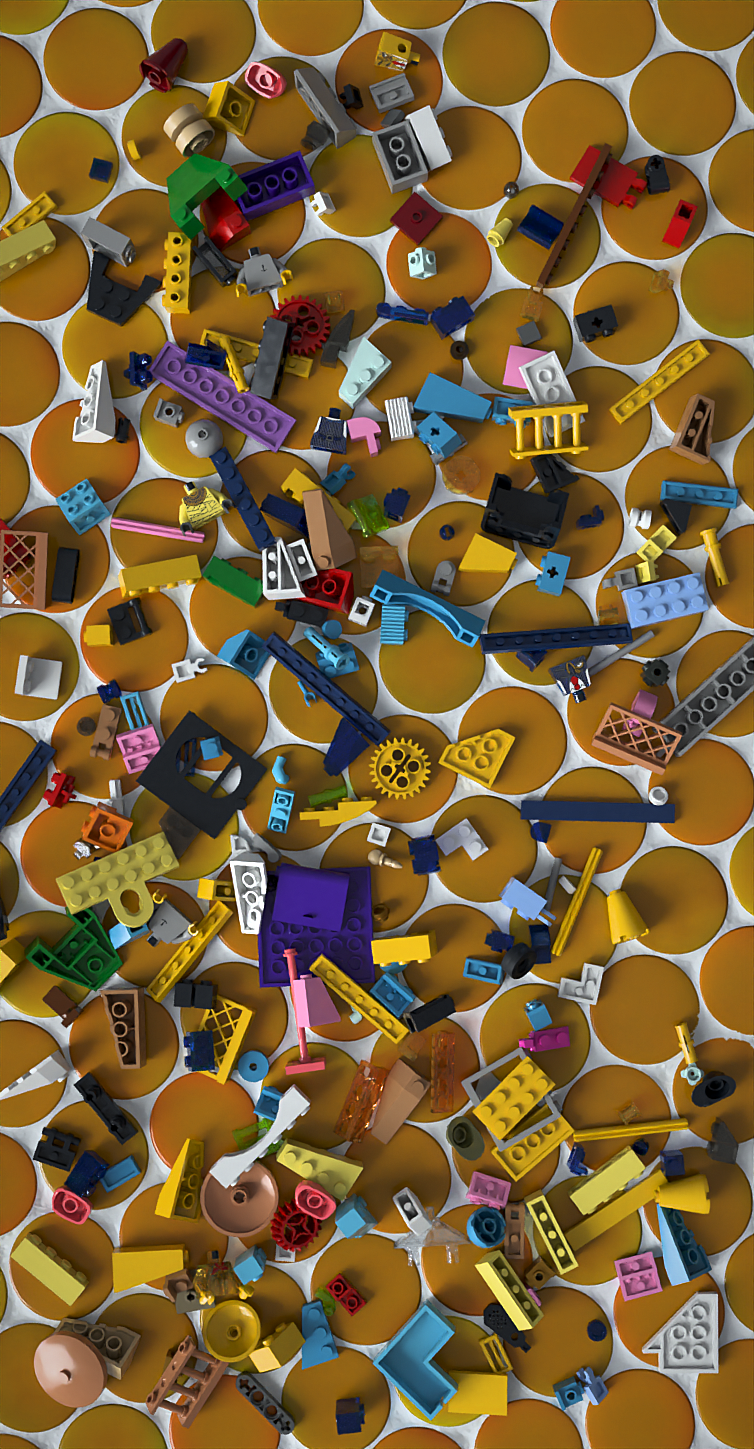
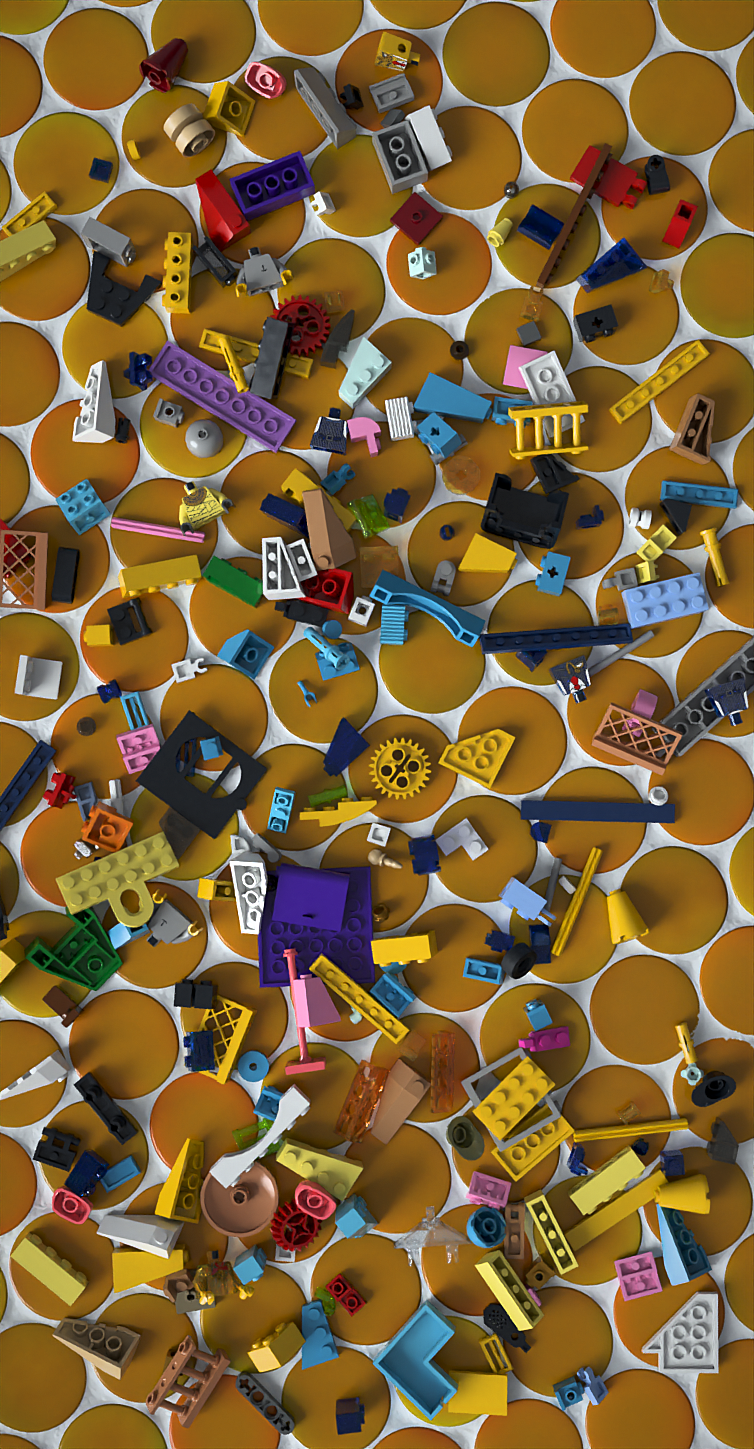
(70, 1369): nougat dish -> none
(85, 798): none -> sand blue tile
(106, 731): medium nougat plate -> none
(127, 1022): medium nougat wedge -> none
(146, 1232): none -> white wedge
(189, 952): yellow plate -> none
(194, 184): green wedge -> none
(206, 356): clear blue slope -> none
(220, 1324): yellow dish -> none
(243, 499): dark blue plate -> none
(278, 771): medium azure arm -> none
(315, 136): clear smoke piece -> none
(326, 688): dark blue tile -> none
(402, 314): clear blue hinge -> none
(412, 1211): white brick -> none
(429, 1013): black window -> none
(452, 317): clear blue brick -> none
(584, 990): white plate -> none
(596, 1330): clear blue tile -> none
(613, 266): none -> clear blue wedge
(649, 676): pearl dark grey brick -> none
(729, 700): none -> clear blue torso

